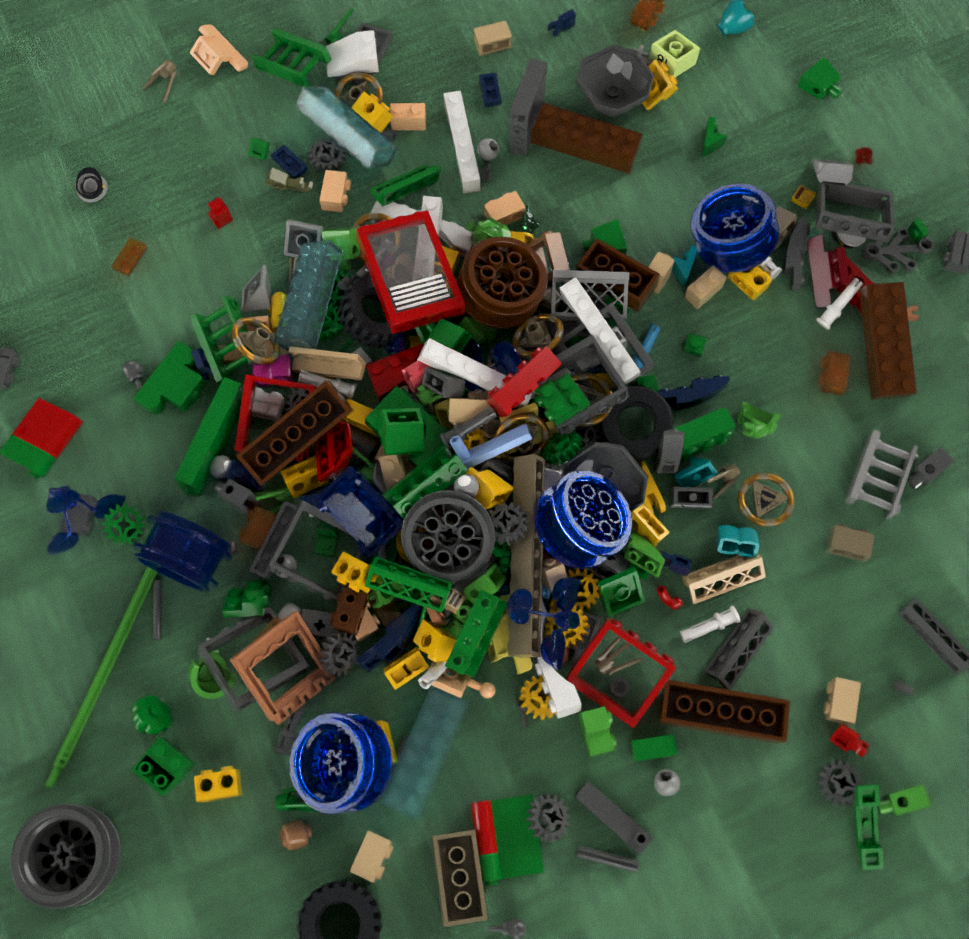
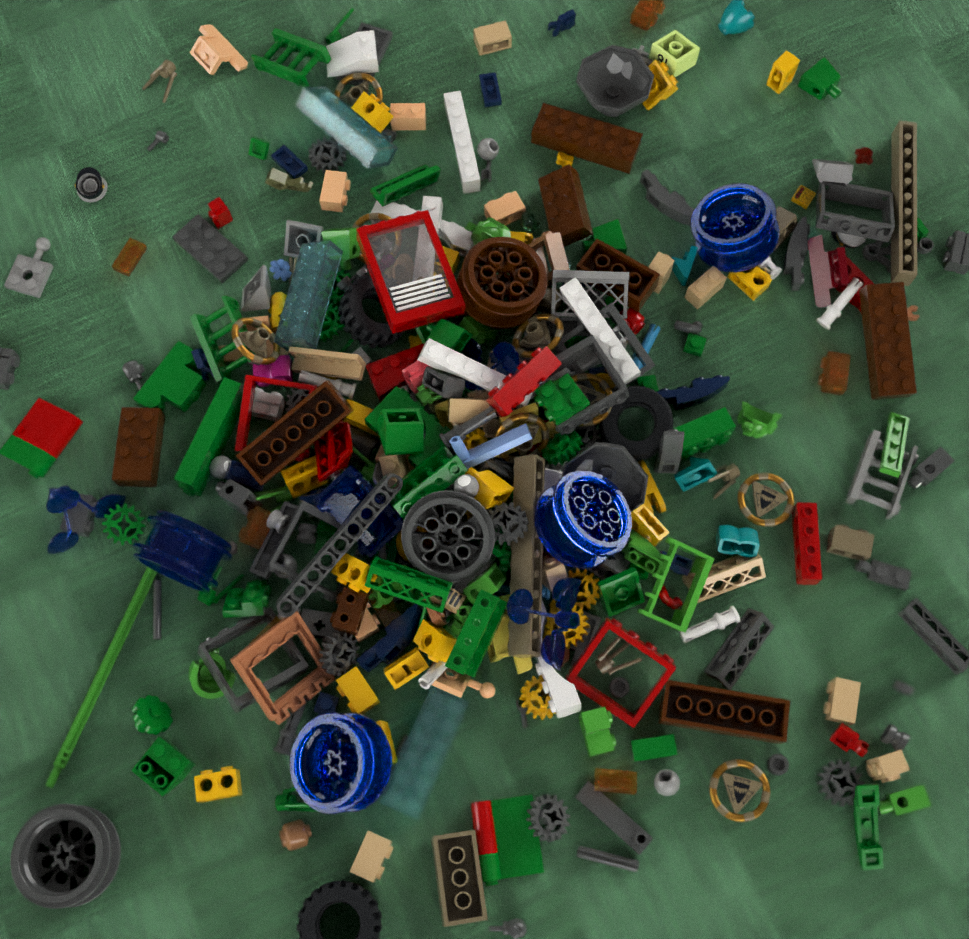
(24, 265): none -> light grey plate
(138, 447): none -> reddish brown brick
(160, 136): none -> dark grey hand
(209, 598): none -> green plant
(210, 248): none -> dark grey plate
(278, 521): none -> light grey wheel
(281, 269): none -> medium blue plant
(306, 533): none -> light grey wheel
(326, 703): none -> dark blue plate
(335, 553): none -> dark grey beam
(357, 691): none -> yellow brick
(397, 345): clear blue arm -> none
(528, 104): dark grey window -> none
(564, 159): none -> yellow piece
(565, 205): none -> reddish brown brick
(615, 781): none -> clear orange plate
(634, 320): none -> red head
(670, 204): none -> dark grey slope
(690, 498): dark grey brick -> none
(694, 328): none -> dark grey arm
(701, 569): none -> bright green hinge
(712, 139): green slope -> none
(739, 790): none -> piece
(777, 764): none -> dark grey tile
(782, 72): none -> yellow brick
(806, 544): none -> red brick
(885, 574): none -> dark grey plate
(887, 766): none -> tan brick
(894, 445): none -> bright green tile
(895, 737): none -> dark grey wheel
(905, 202): none -> dark tan brick

